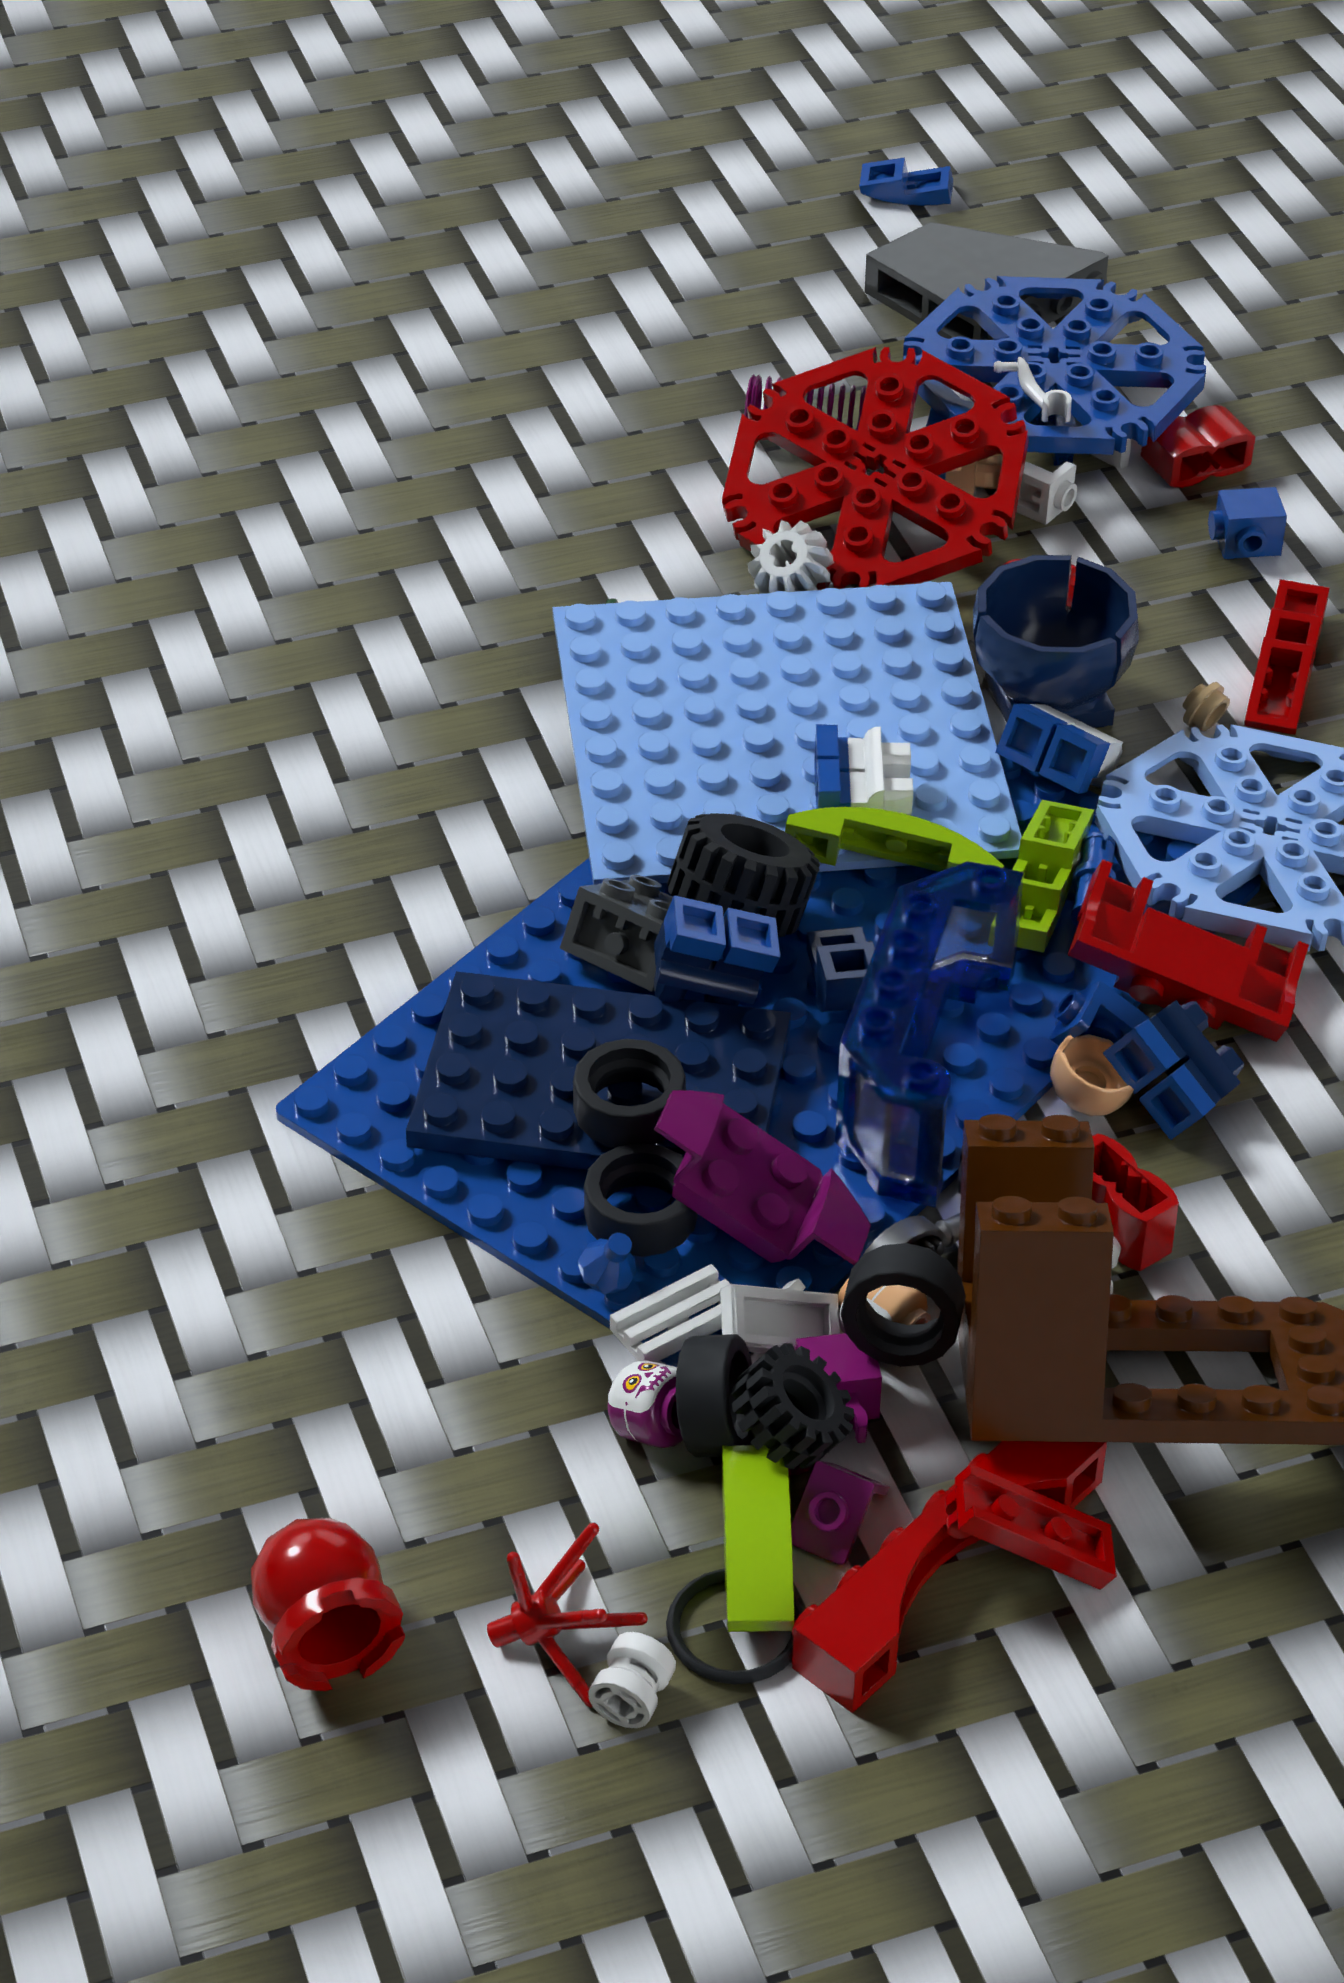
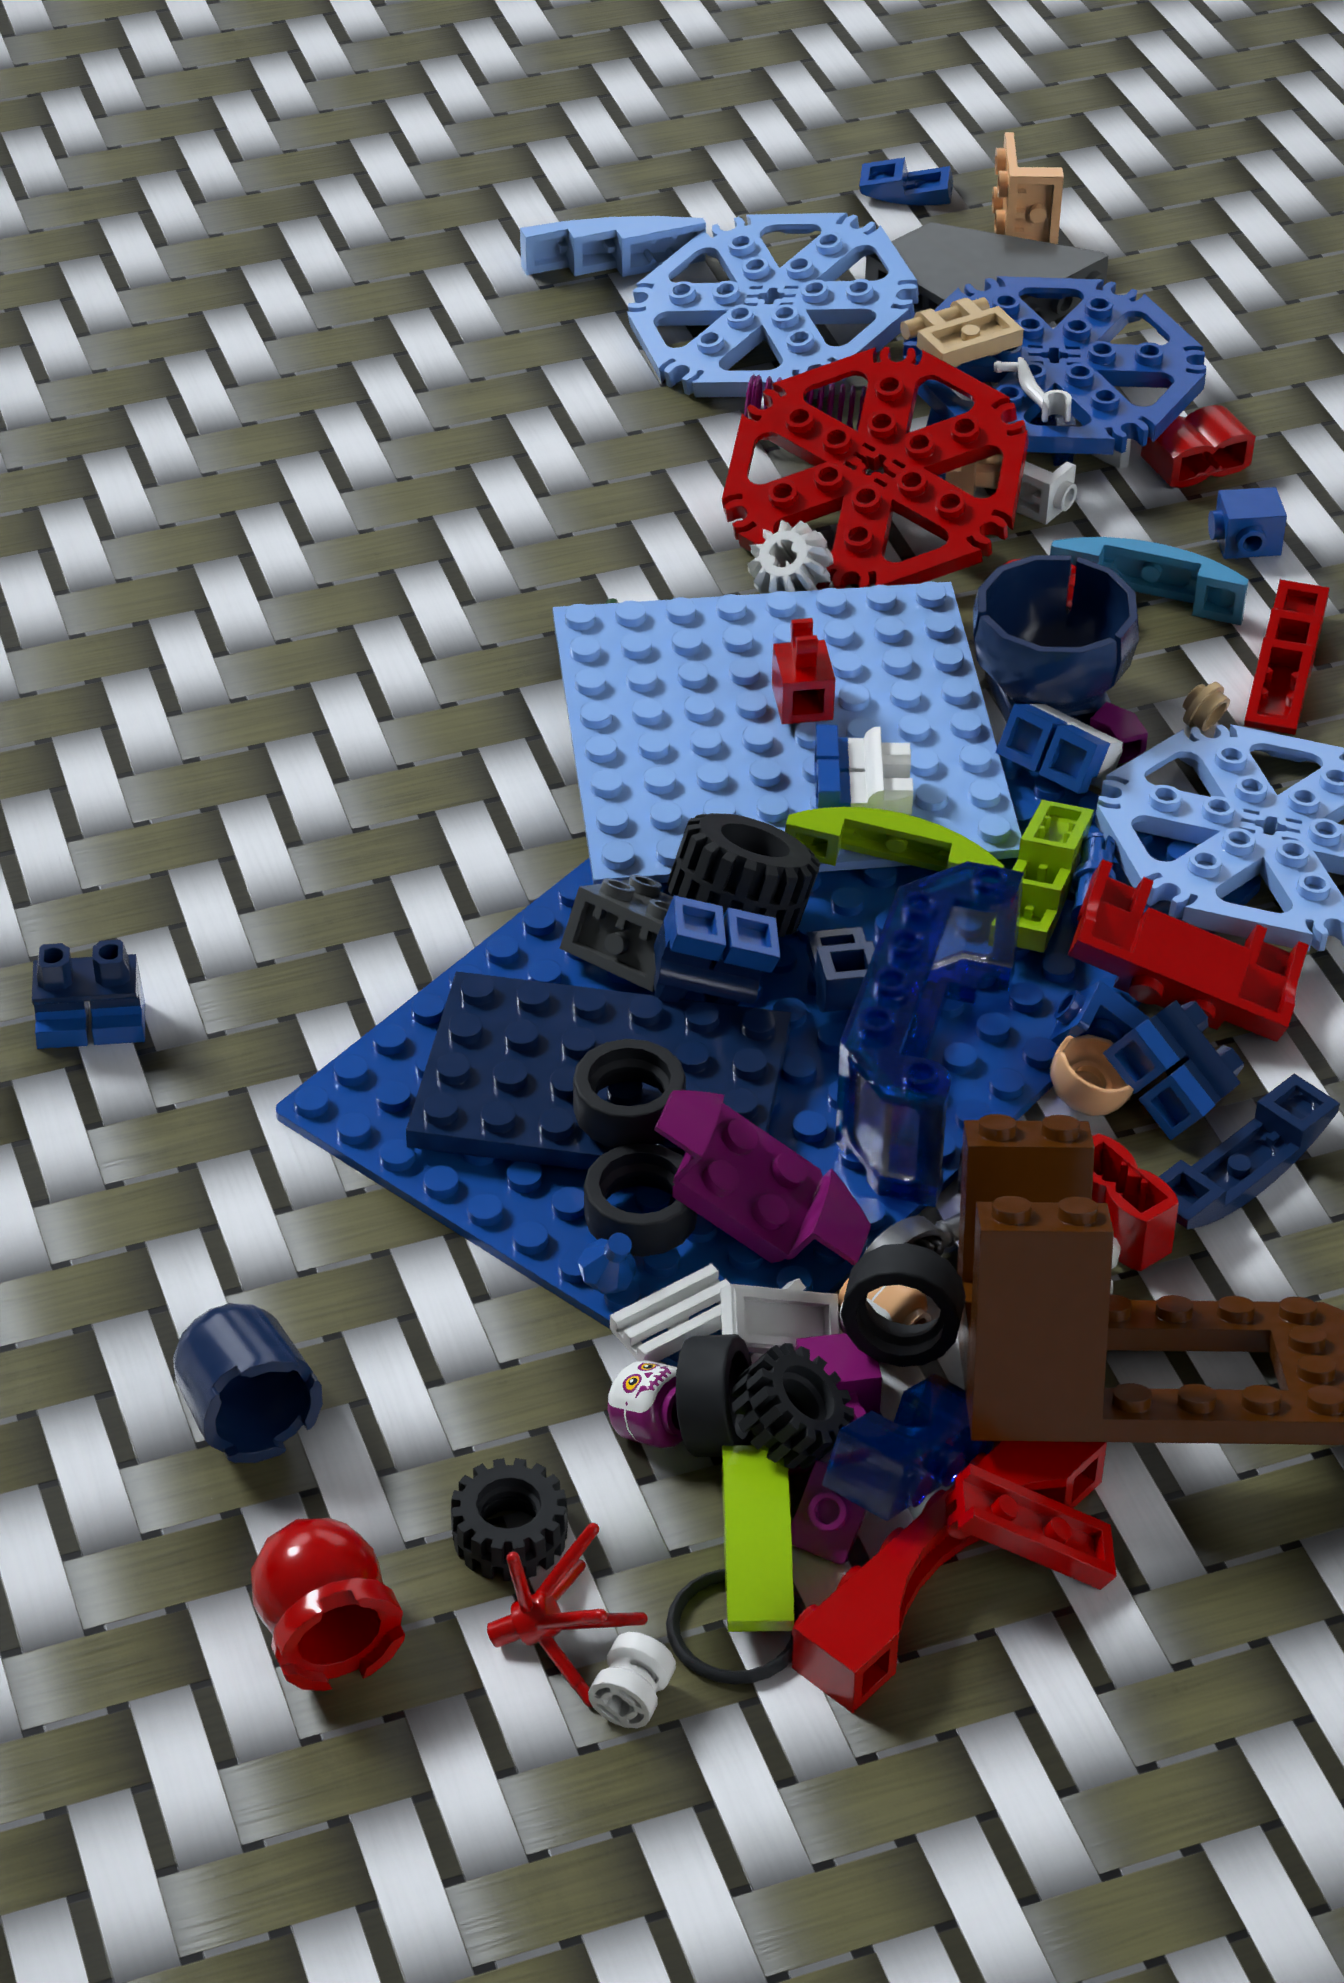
(66, 985): none -> dark blue hips
(245, 1382): none -> dark blue cylinder
(502, 1490): none -> black tyre
(606, 243): none -> light blue slope
(743, 310): none -> light blue plate
(803, 676): none -> red brick
(901, 1462): none -> clear blue arch
(963, 331): none -> tan plate
(1026, 197): none -> light nougat bracket
(1123, 726): none -> magenta piece
(1166, 573): none -> dark azure slope
(1254, 1156): none -> dark blue slope

